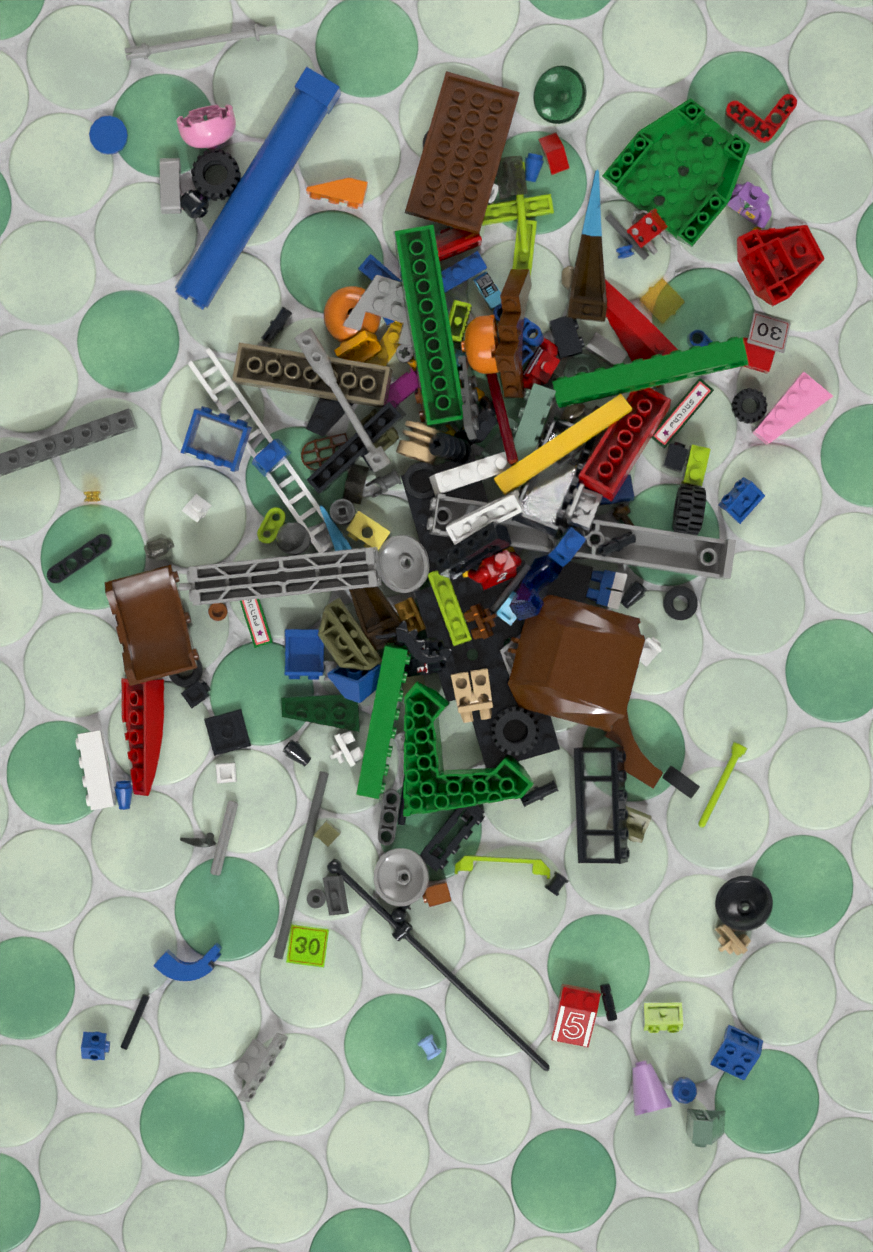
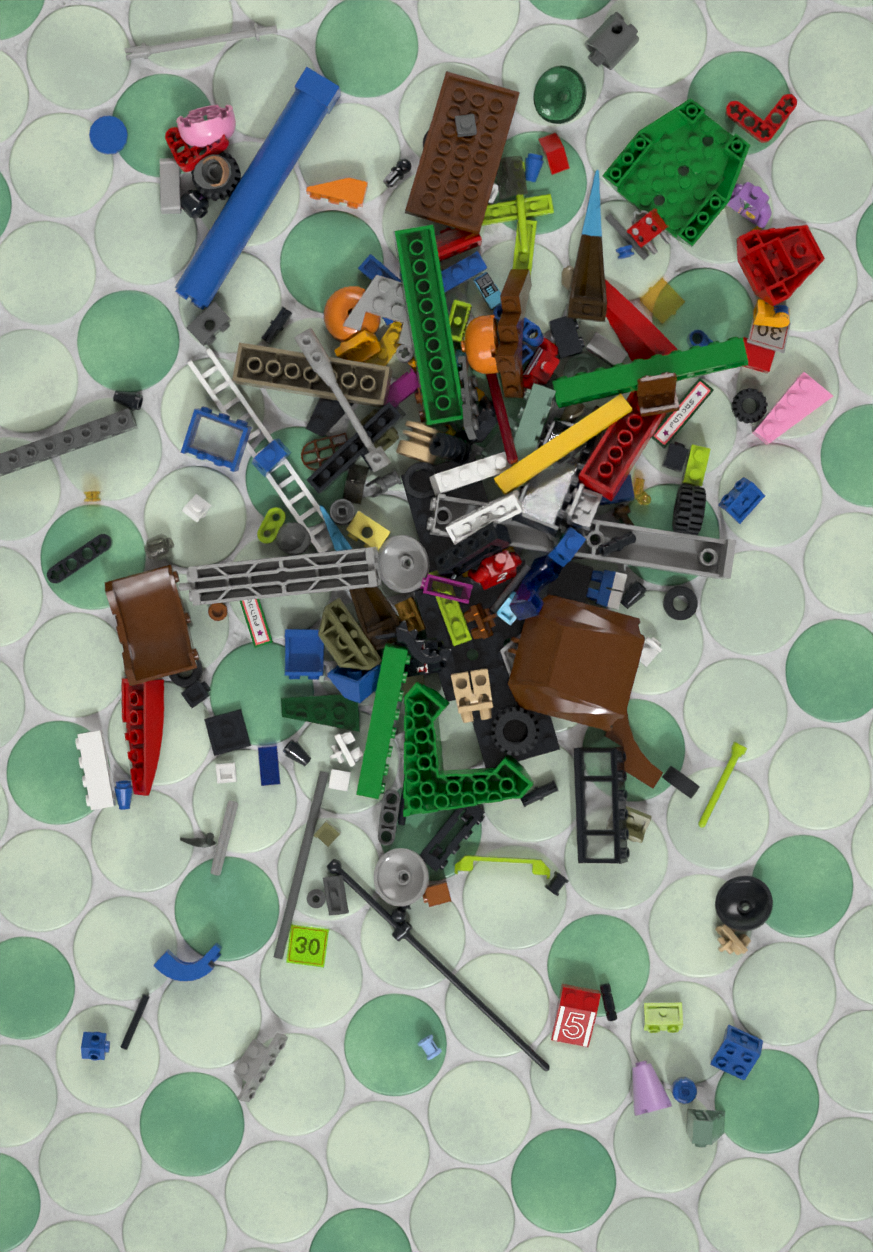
(130, 400): none -> black cone
(189, 153): none -> red beam
(212, 172): none -> dark grey piece
(212, 313): none -> dark grey brick
(269, 765): none -> clear blue tile
(339, 779): none -> white tile
(402, 167): none -> black axle
(427, 584): none -> magenta window
(465, 125): none -> dark grey plate
(611, 42): none -> dark grey cylinder
(640, 495): none -> clear yellow arm
(657, 394): none -> reddish brown bracket
(771, 316): none -> light orange leg

